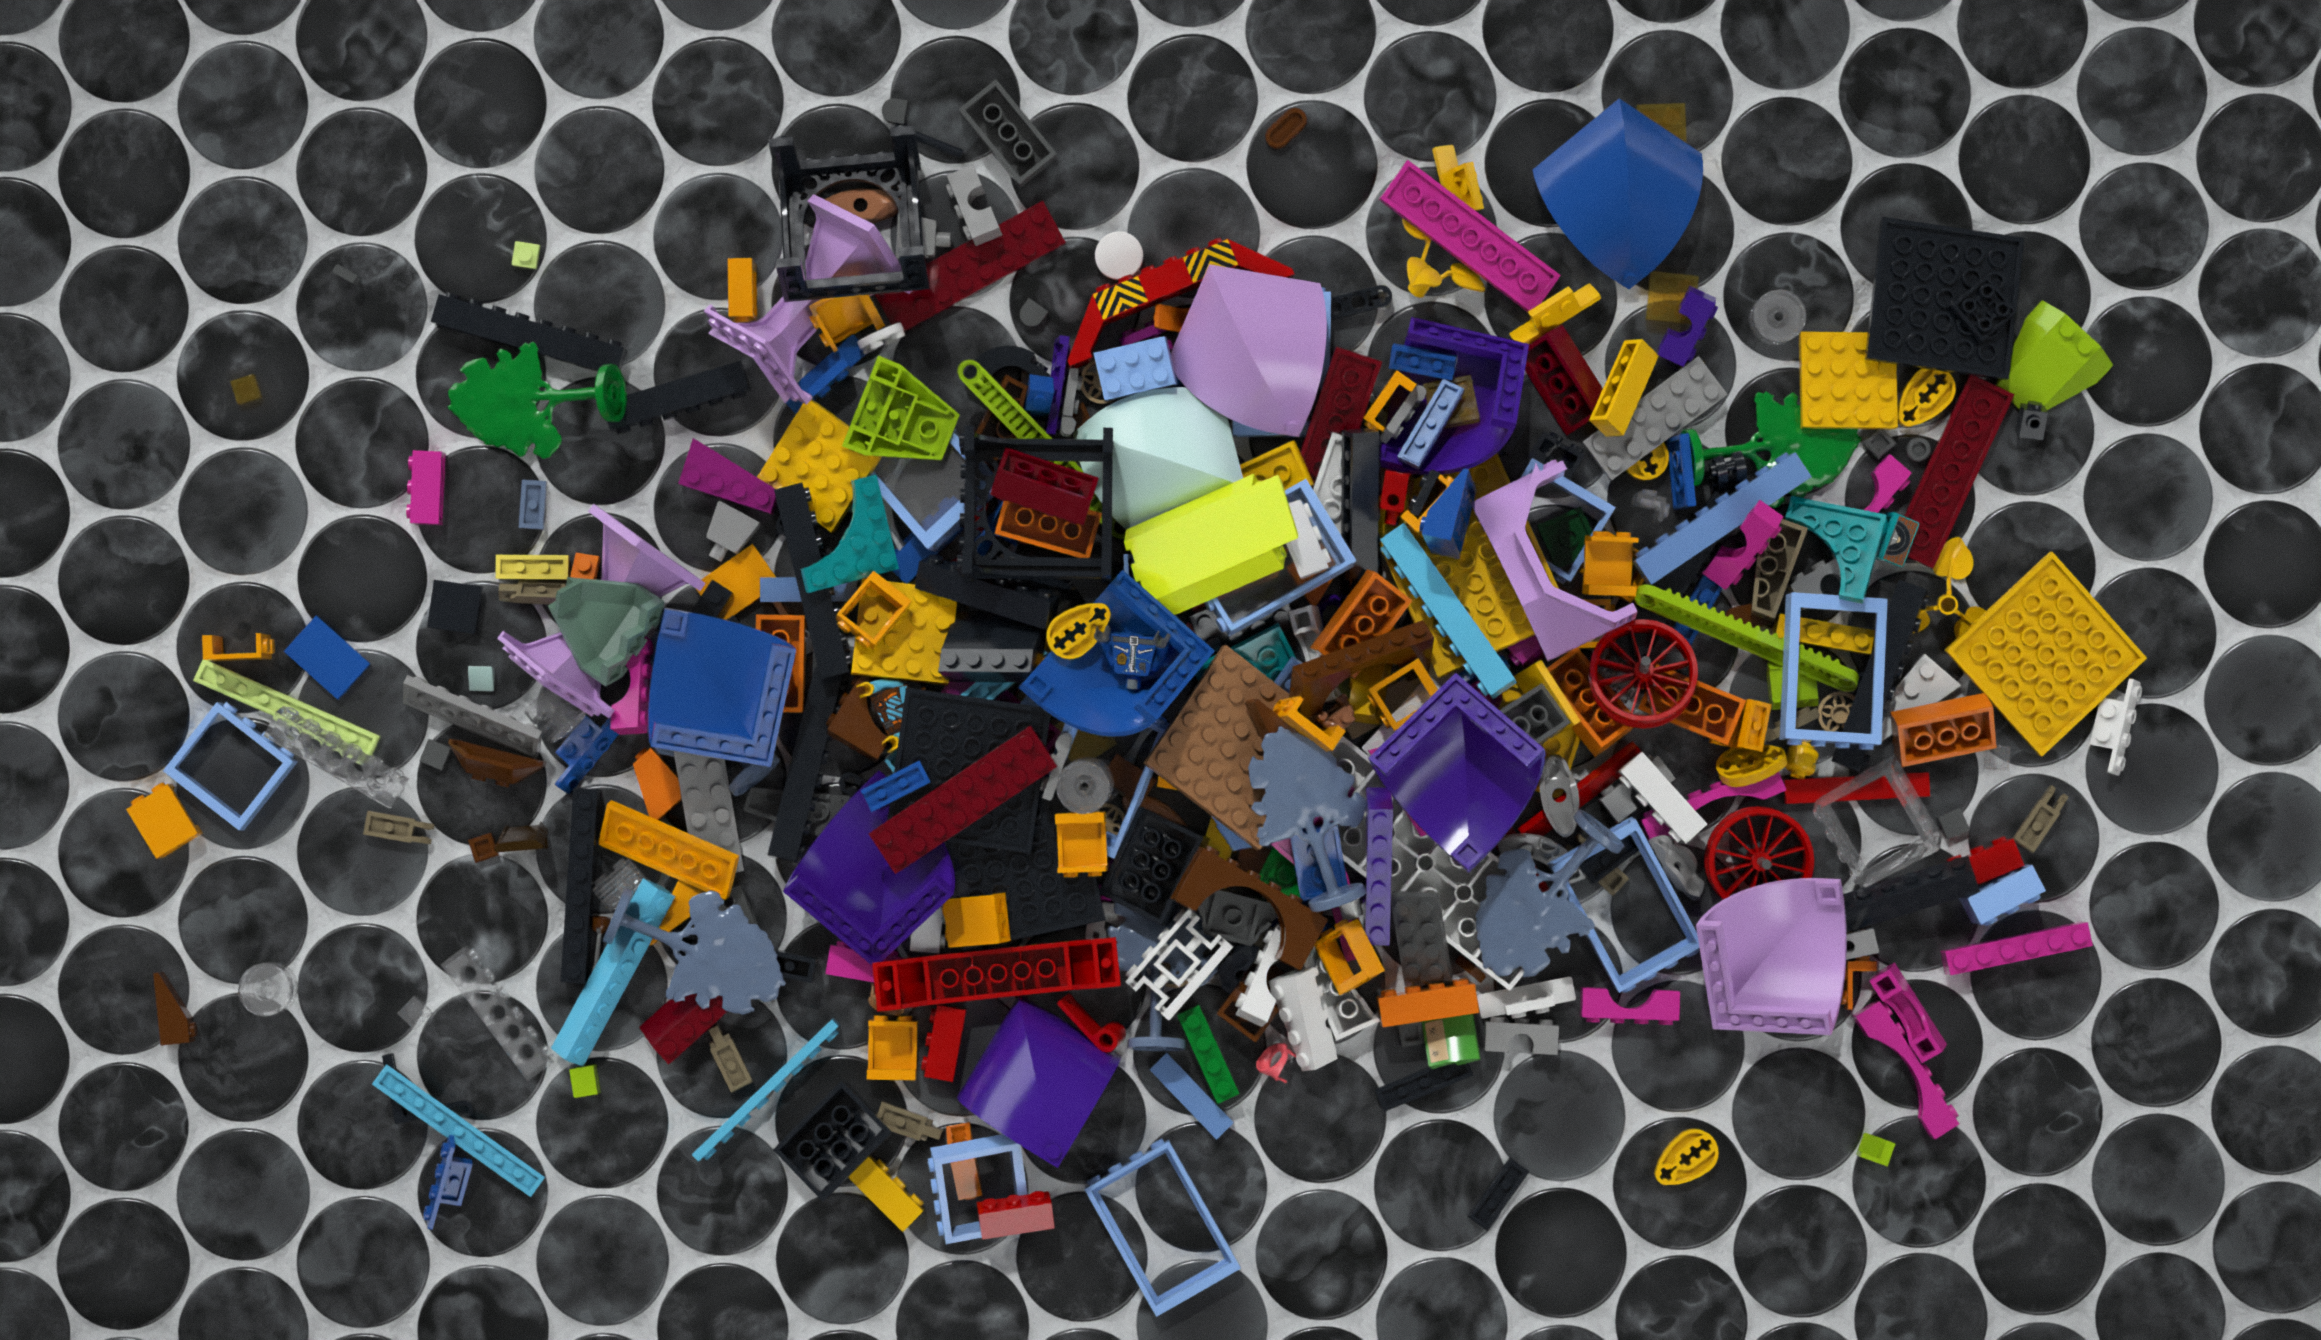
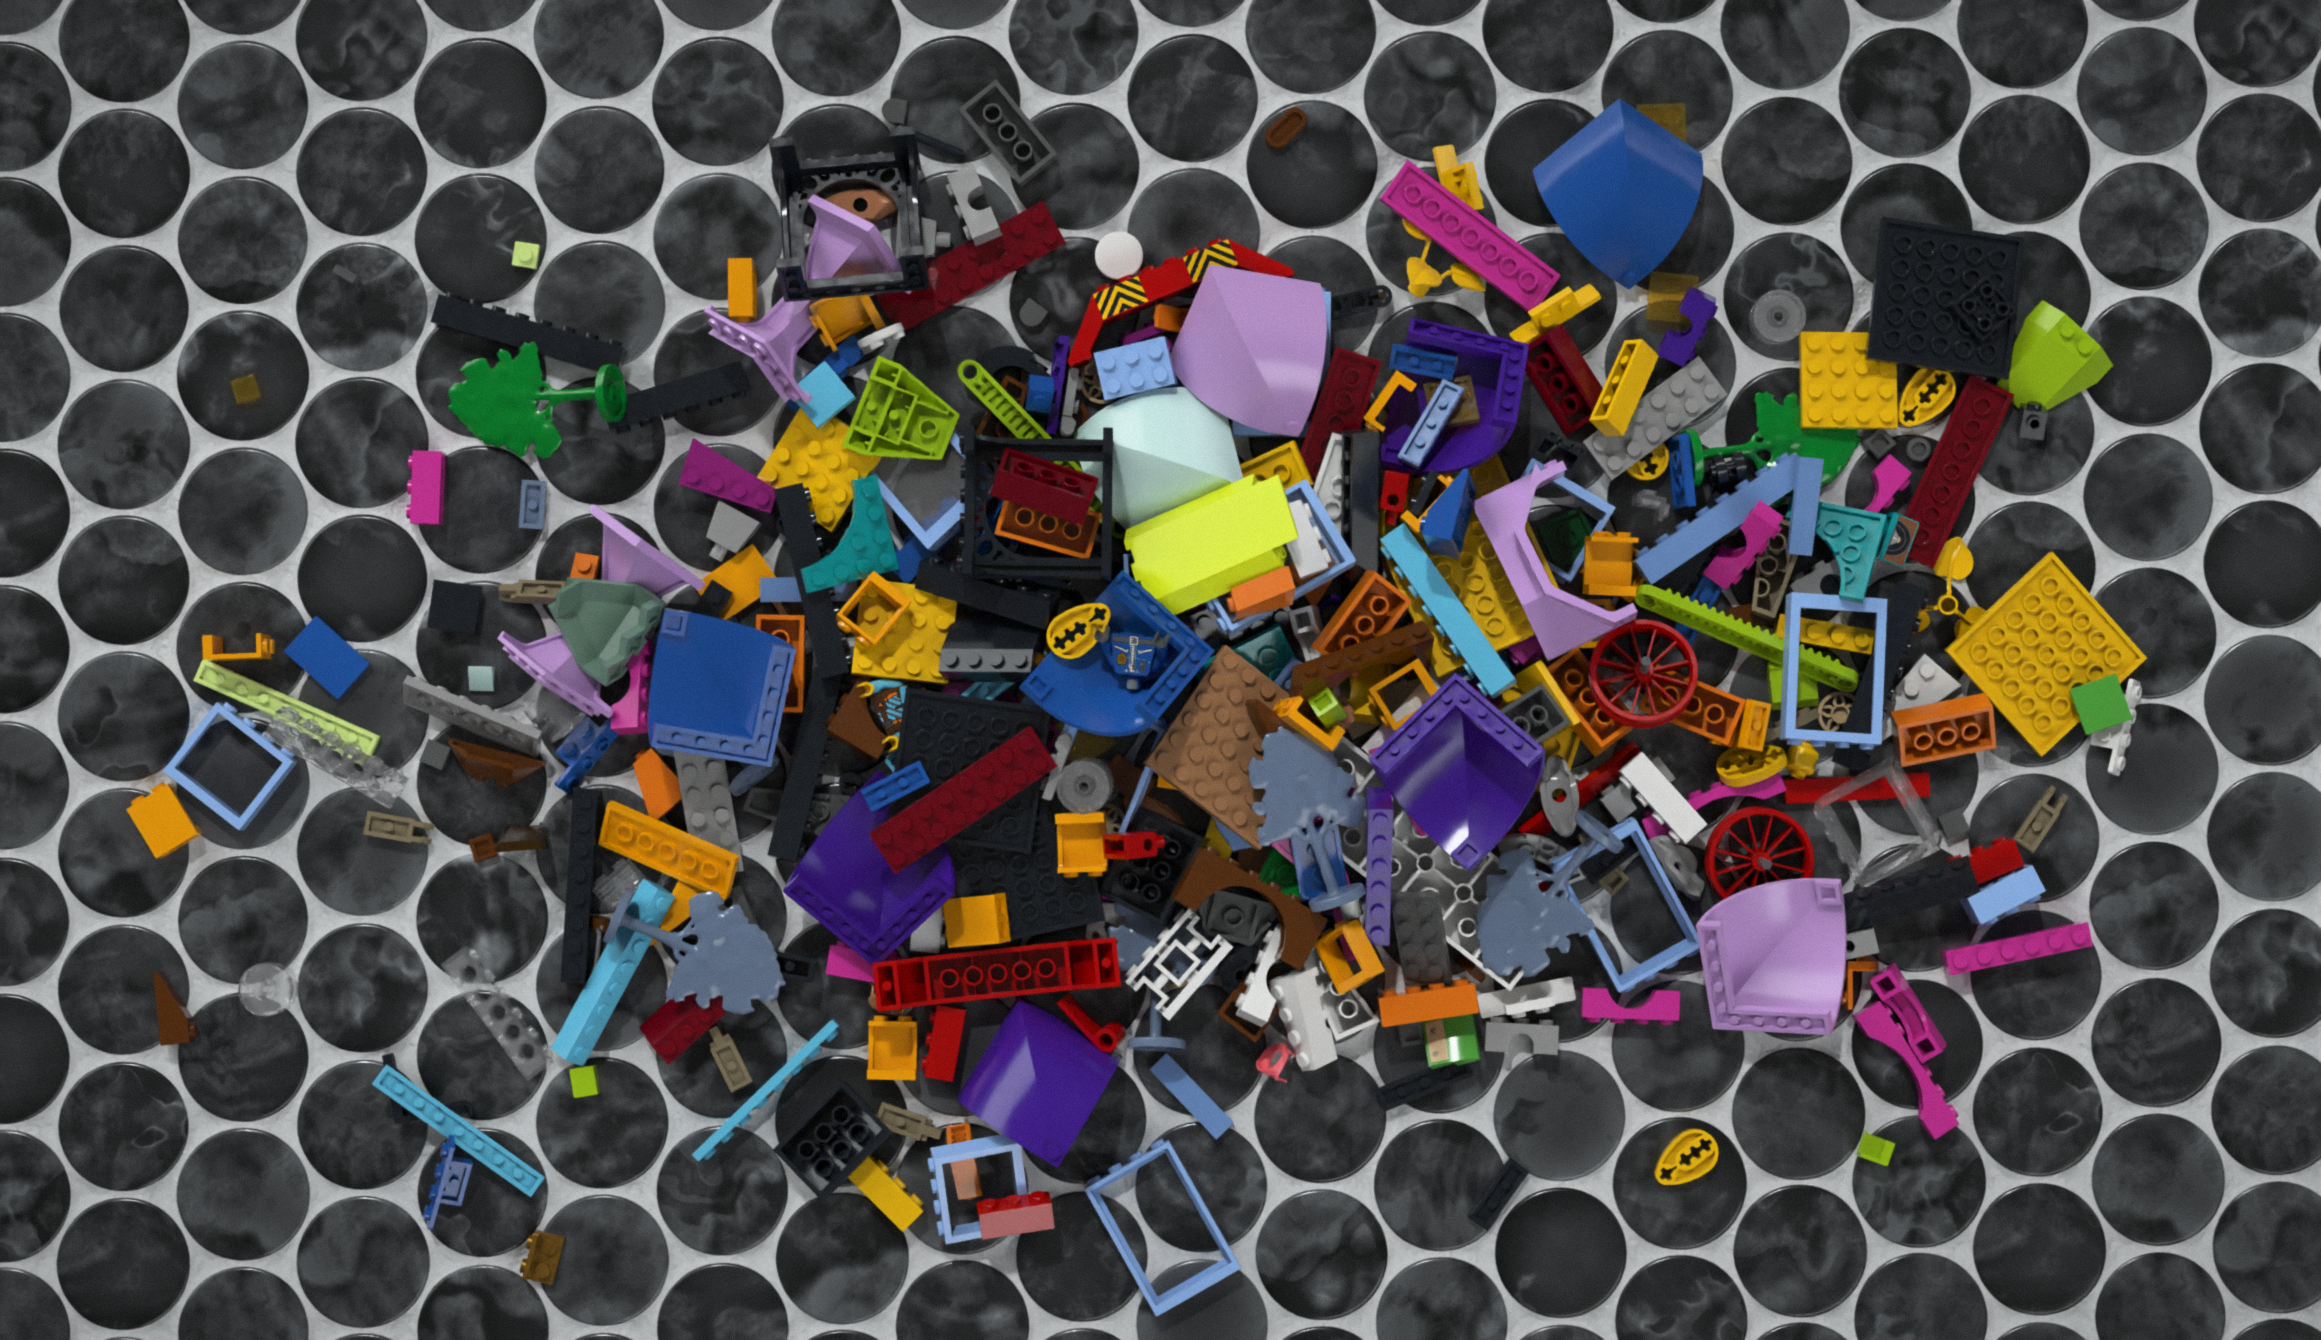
(415, 1012): clear plate -> none
(532, 567): light yellow plate -> none
(543, 1257): none -> pearl gold bracket
(828, 395): none -> medium azure tile
(1132, 845): none -> red torso
(1208, 1053): green brick -> none
(1262, 594): none -> orange slope
(1327, 707): none -> lime panel
(1404, 413): light grey hinge -> none
(1805, 506): none -> medium blue tile
(2100, 704): none -> bright green tile

